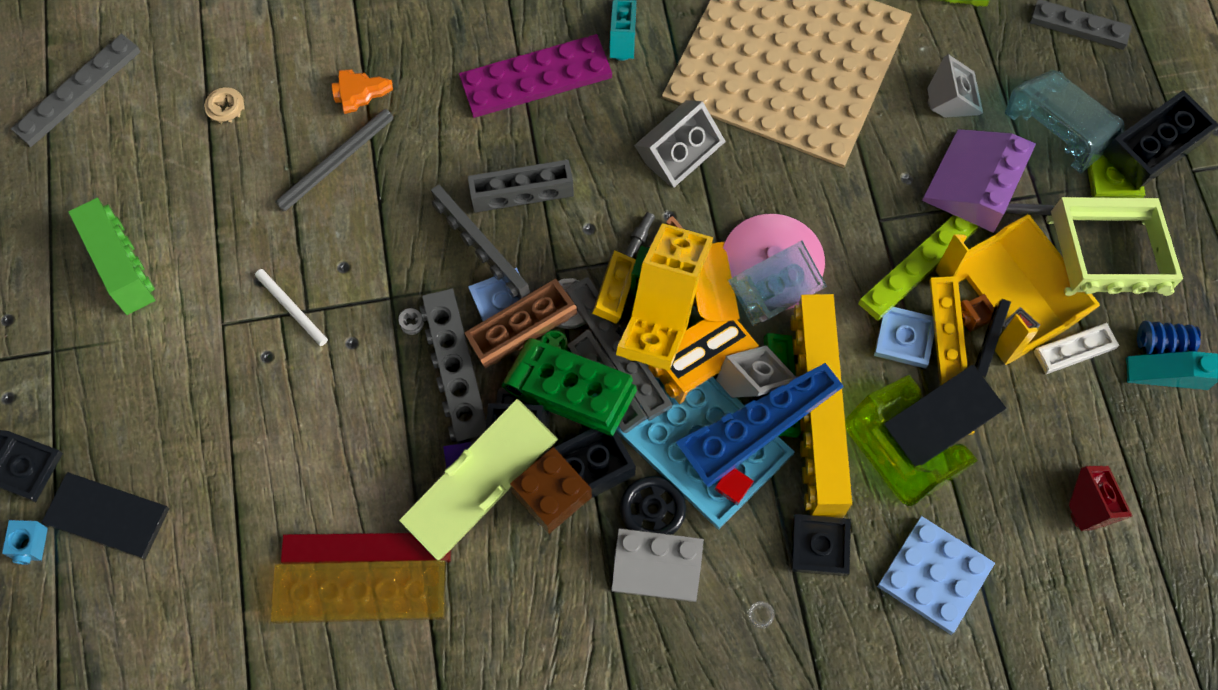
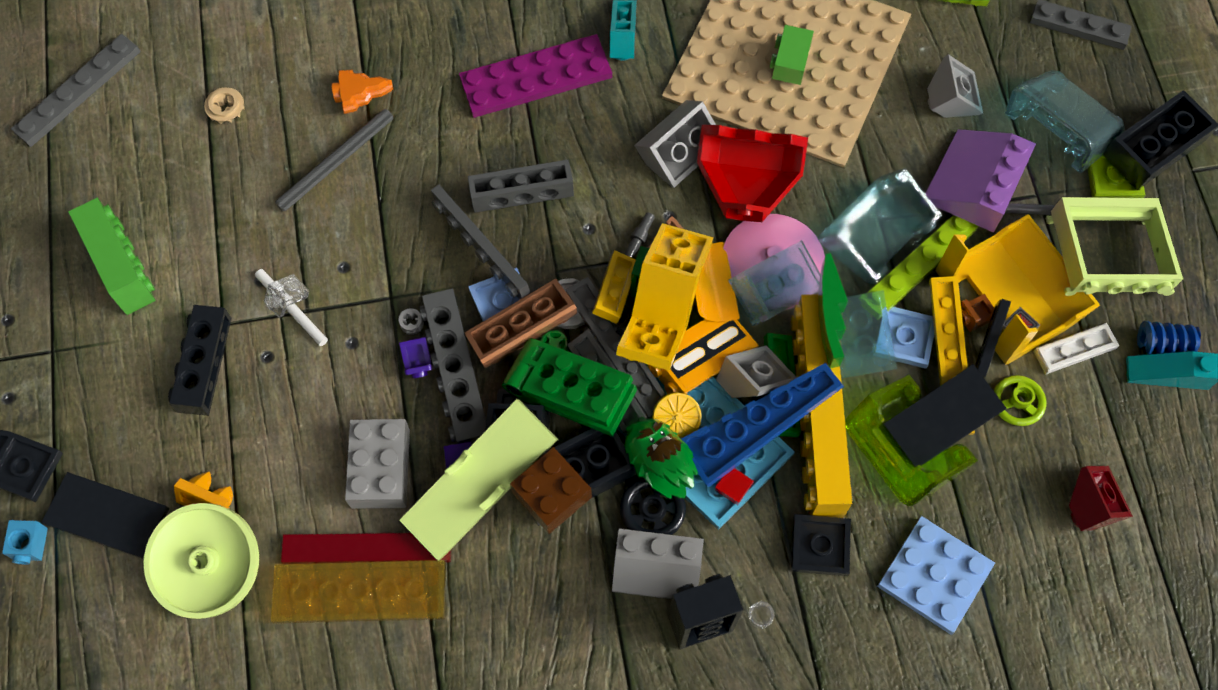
(197, 491): none -> light orange tile
(200, 397): none -> black brick
(201, 560): none -> yellowish green dish
(284, 293): none -> clear bracket
(377, 463): none -> light grey brick
(416, 357): none -> dark purple bracket
(660, 457): none -> green head
(679, 412): none -> yellow wheel
(704, 610): none -> black brick
(750, 168): none -> red panel
(792, 54): none -> bright green brick
(831, 303): none -> green slope
(867, 337): none -> clear light blue slope
(880, 224): none -> clear light blue windscreen
(1026, 389): none -> lime piece

